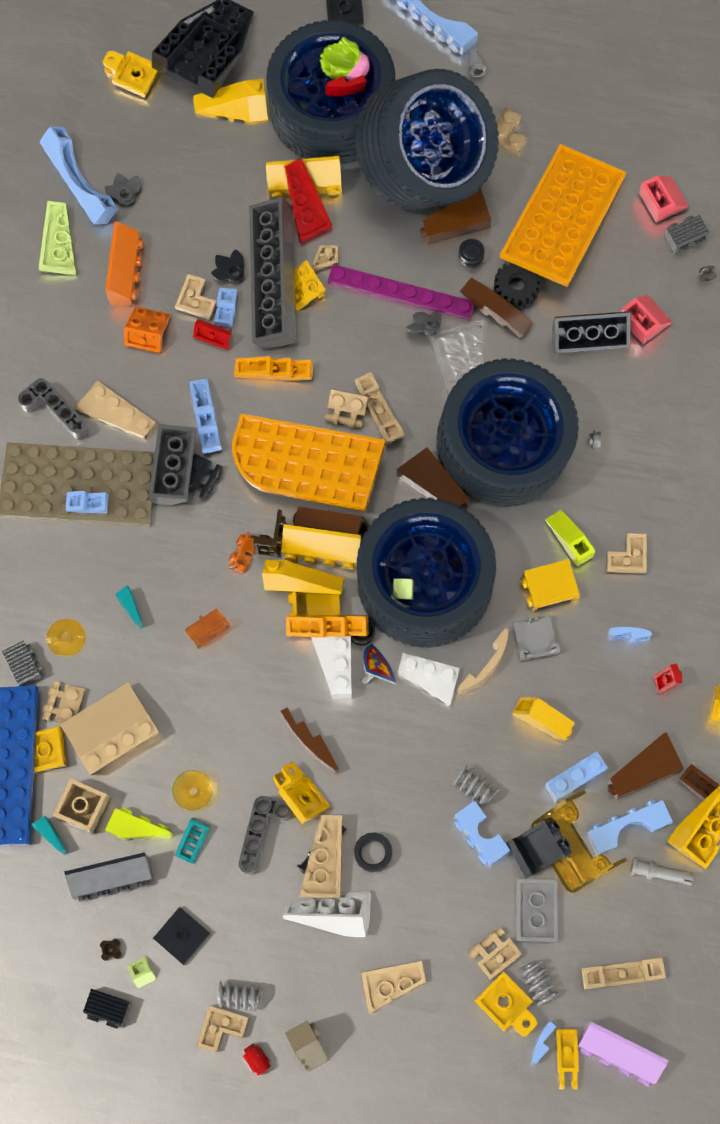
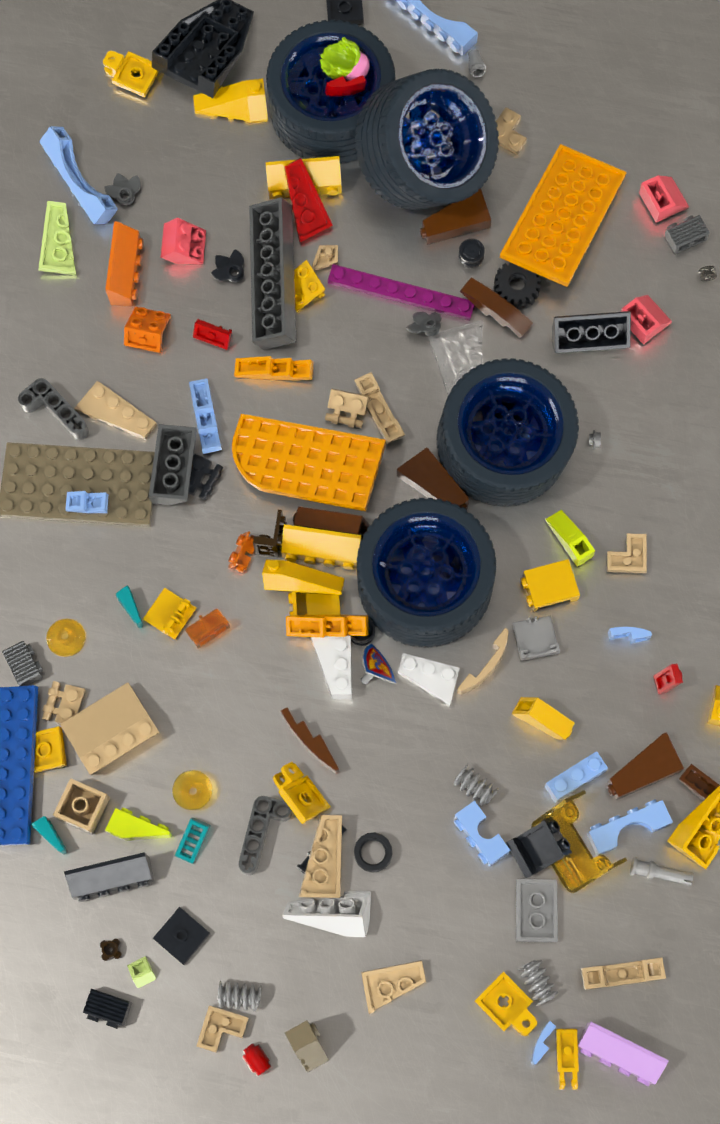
(169, 613): none -> yellow hinge
(183, 242): none -> coral slope
(191, 299): tan plate -> none
(226, 307): light blue slope -> none
(403, 589): yellowish green slope -> none
(499, 958): tan plate -> none

